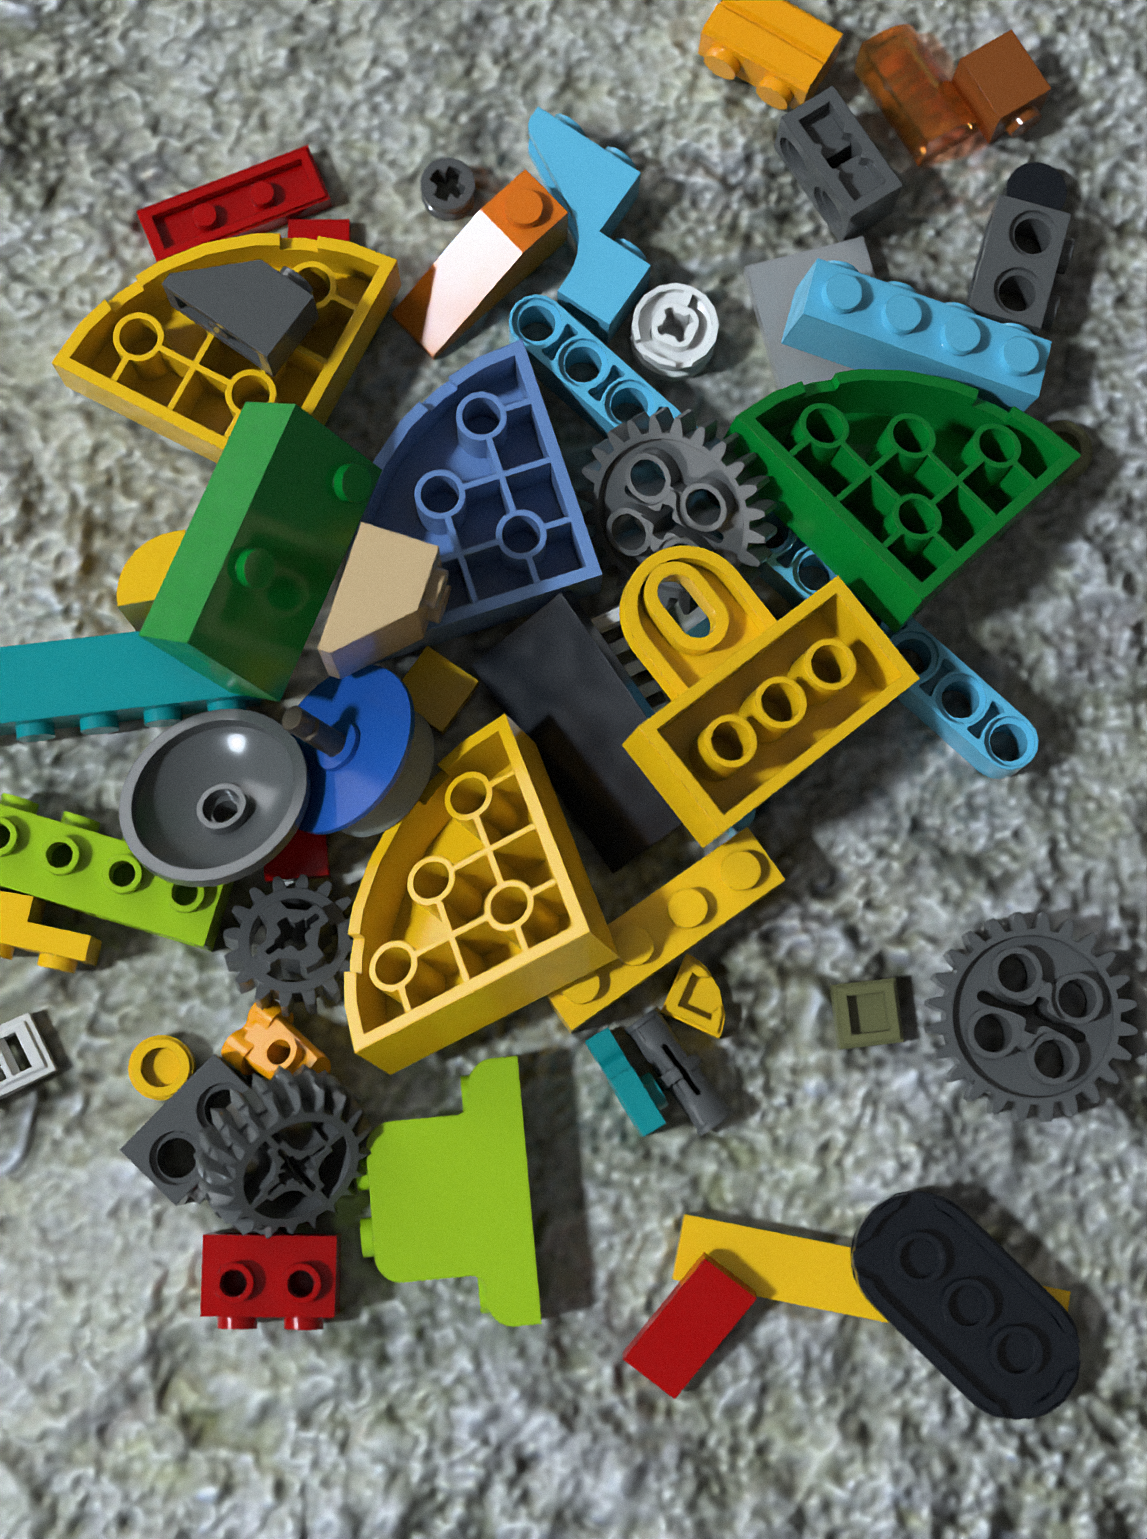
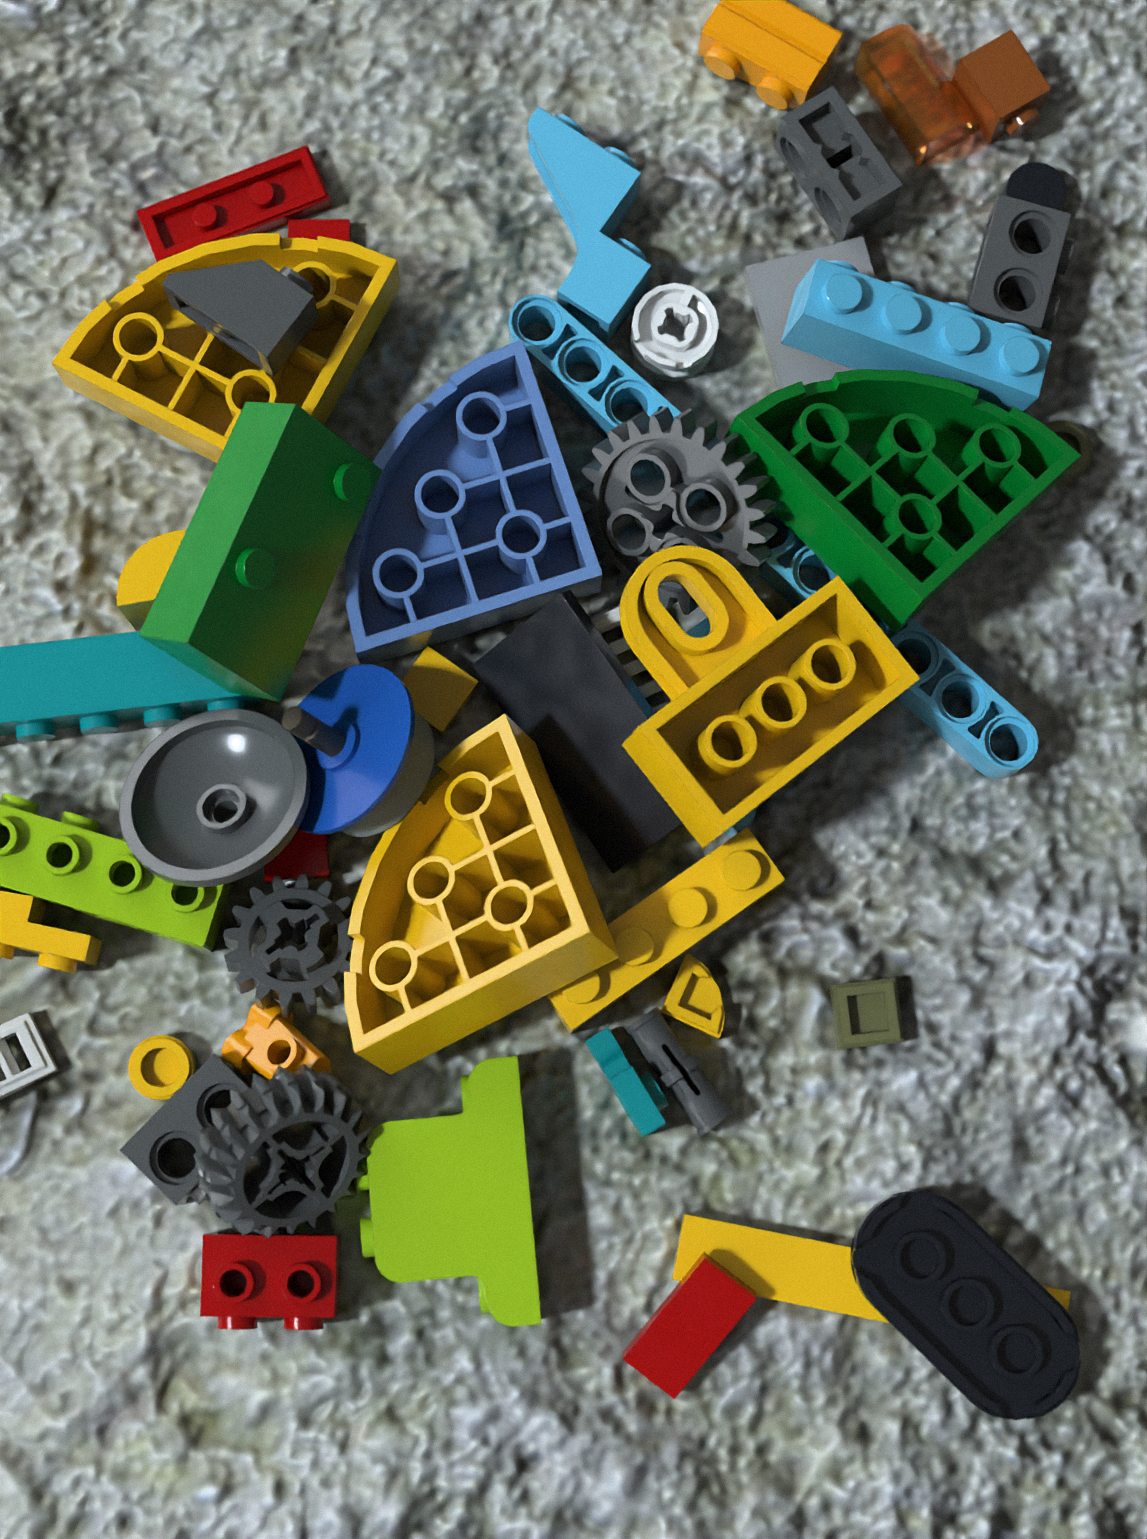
(382, 600): tan slope -> none
(441, 171): dark grey bush -> none
(483, 263): orange slope -> none
(1011, 1070): dark grey gear -> none

